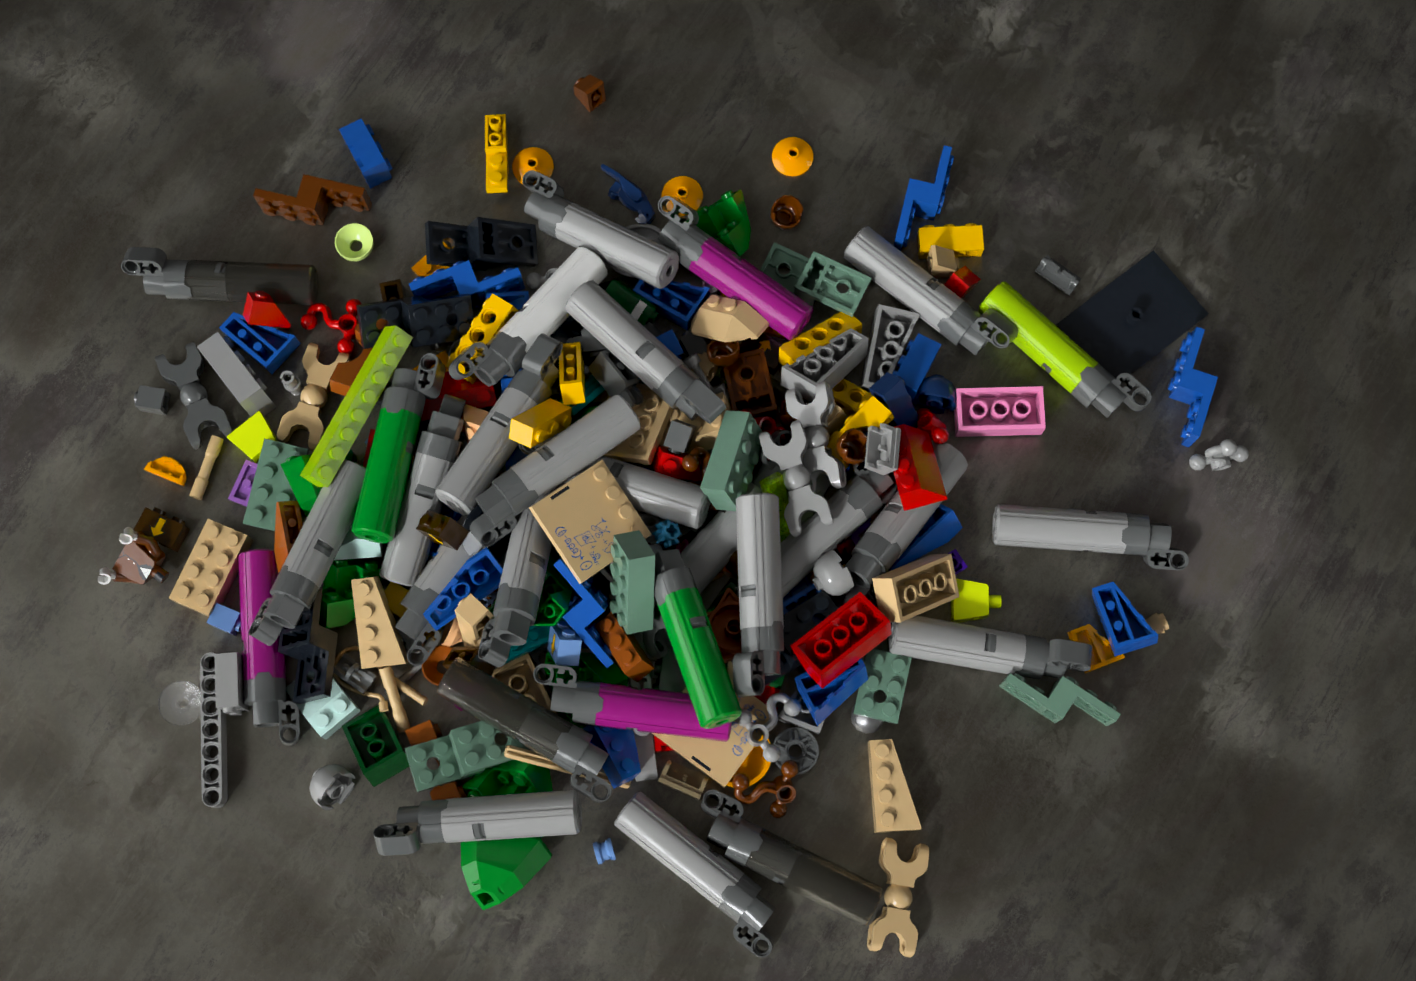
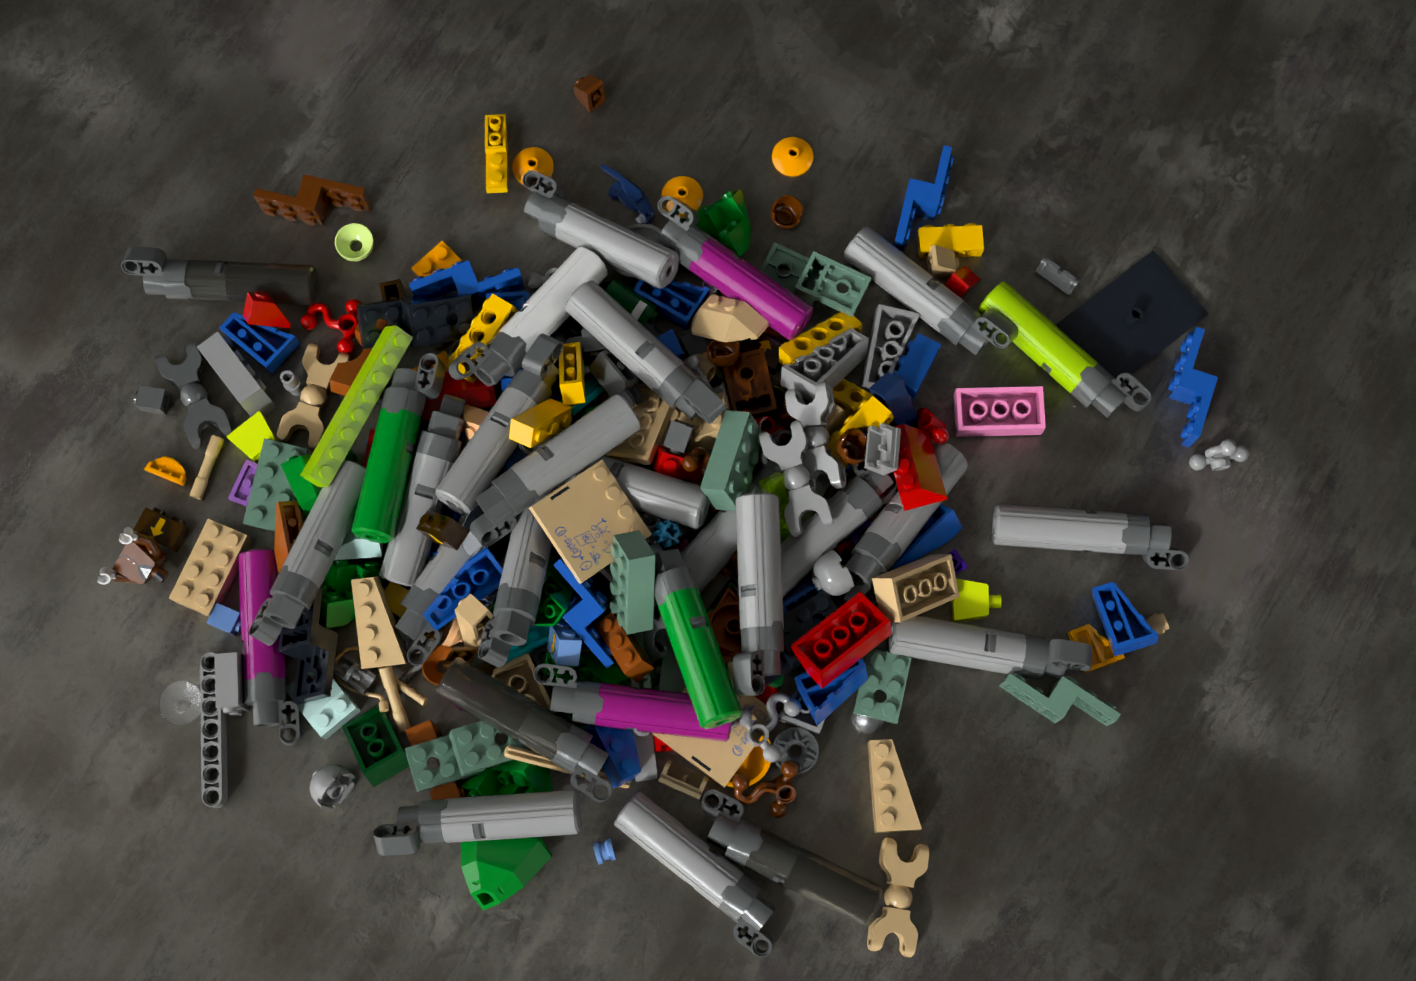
(367, 153): blue wedge -> none
(481, 243): black bracket -> none
(936, 394): dark blue cylinder -> none

